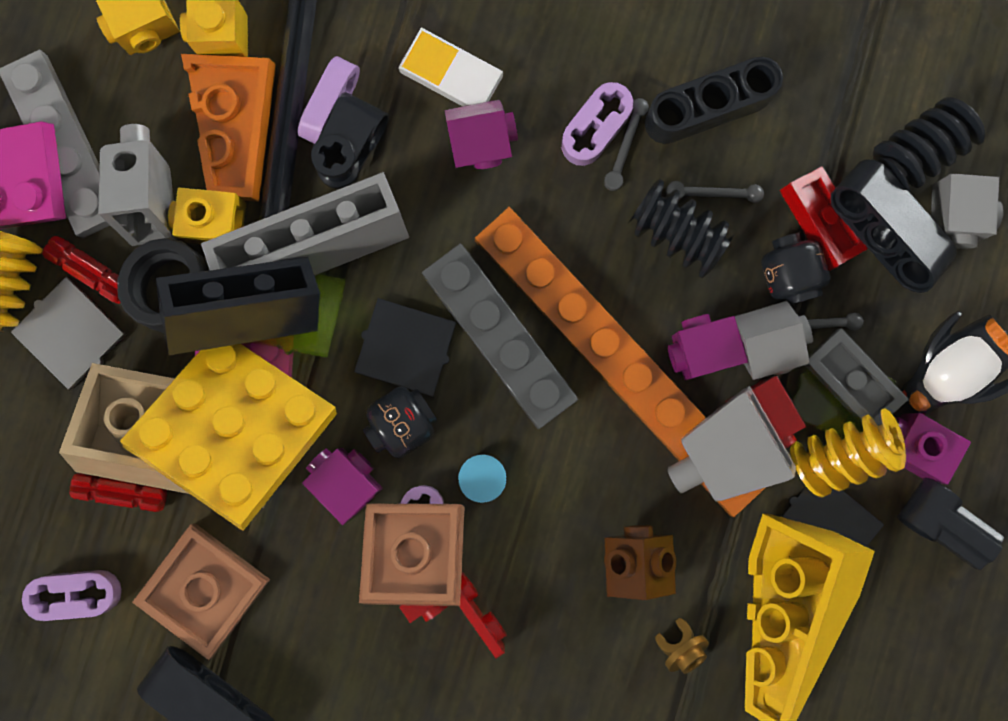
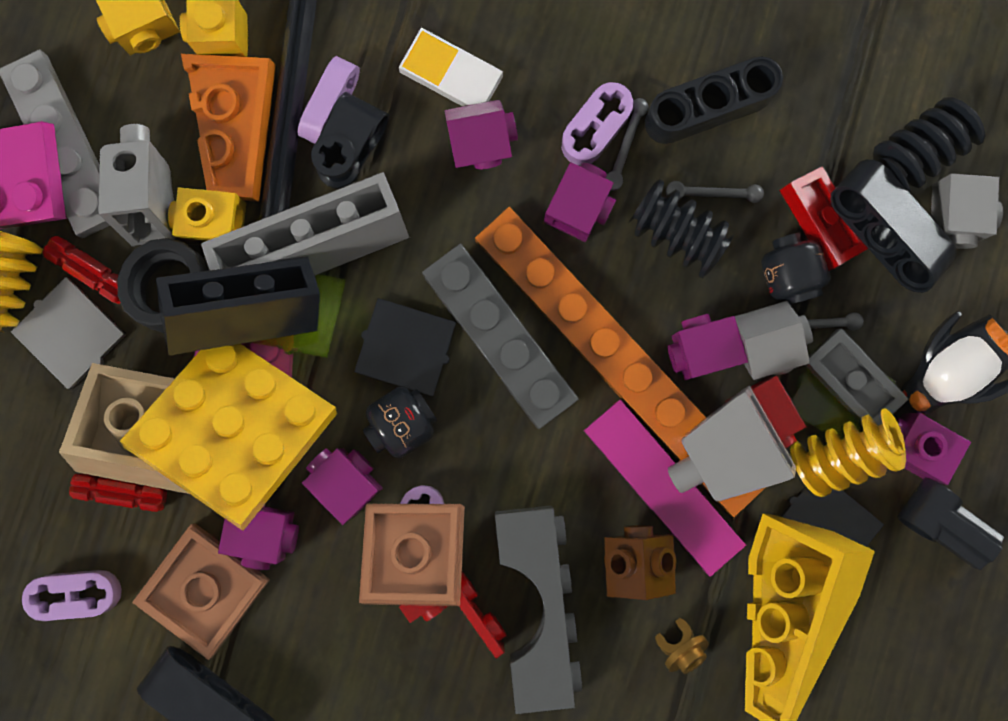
(263, 540): none -> magenta brick
(482, 478): medium azure tile -> none
(542, 668): none -> dark grey arch
(580, 201): none -> magenta brick
(645, 468): none -> dark pink tile

